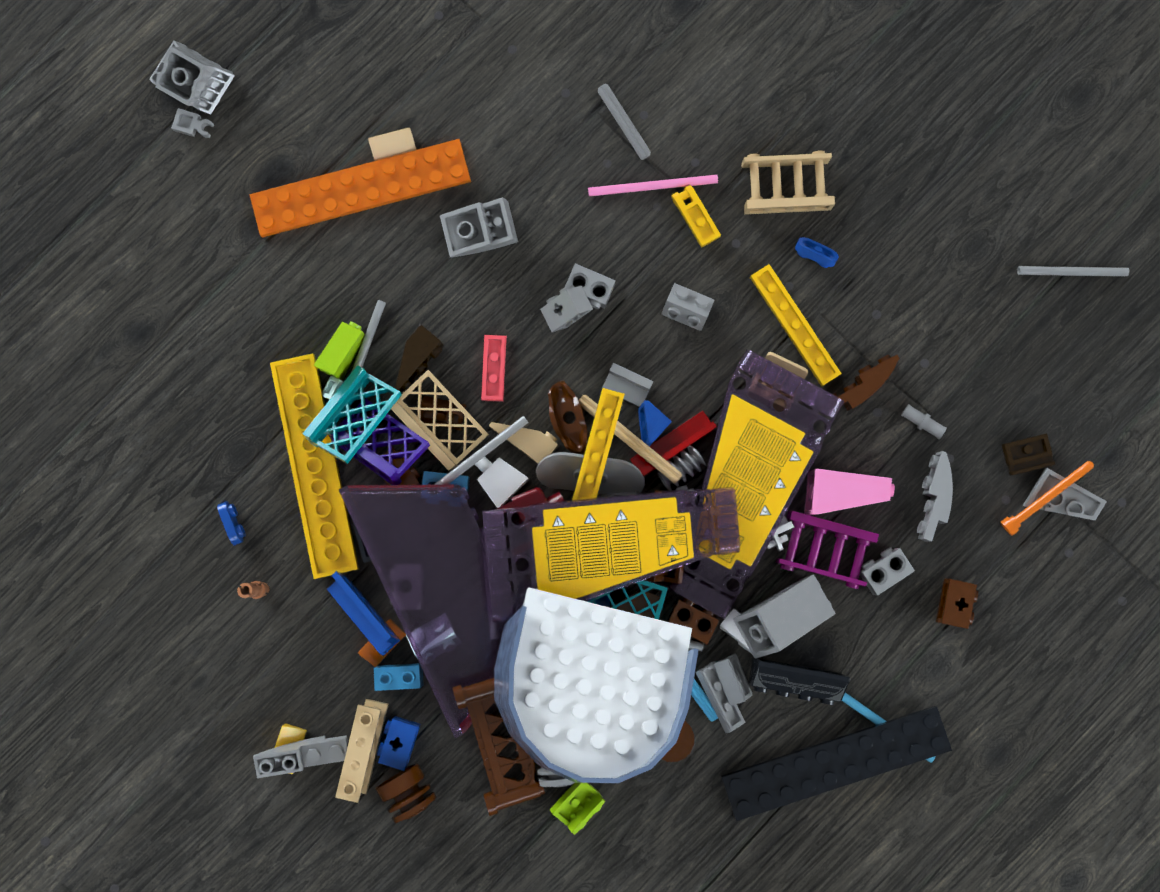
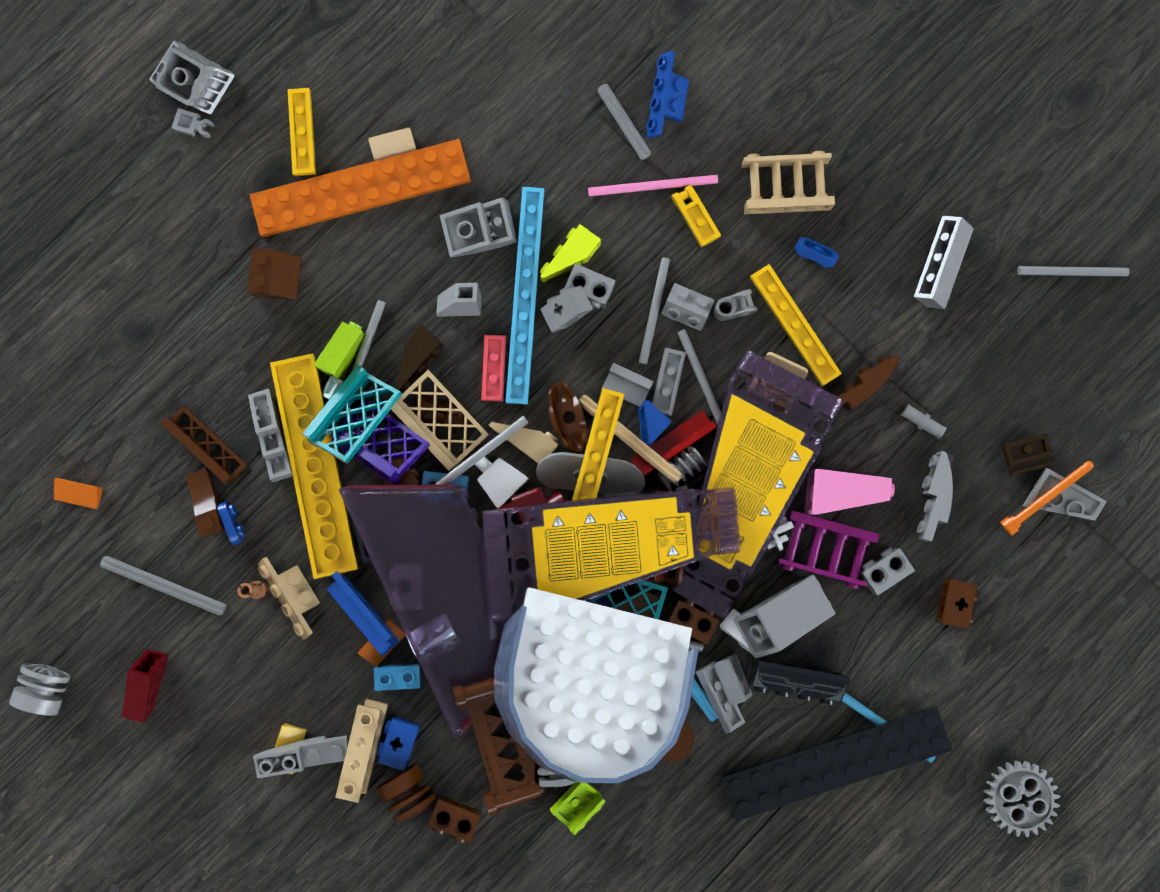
(39, 694): none -> light grey wheel
(77, 493): none -> orange slope
(143, 685): none -> dark red slope
(163, 585): none -> light grey axle
(198, 450): none -> reddish brown fence
(205, 503): none -> reddish brown slope
(270, 435): none -> light grey slope
(274, 274): none -> reddish brown slope
(293, 594): none -> tan bracket
(301, 132): none -> yellow plate
(457, 812): none -> reddish brown brick
(460, 300): none -> light grey slope
(525, 296): none -> medium azure plate
(577, 249): none -> neon yellow slope
(654, 310): none -> light grey piece
(668, 96): none -> blue bracket
(668, 380): none -> light grey tile
(700, 374): none -> light grey piece
(738, 304): none -> light grey piece
(943, 262): none -> light grey brick
(1027, 819): none -> light grey gear

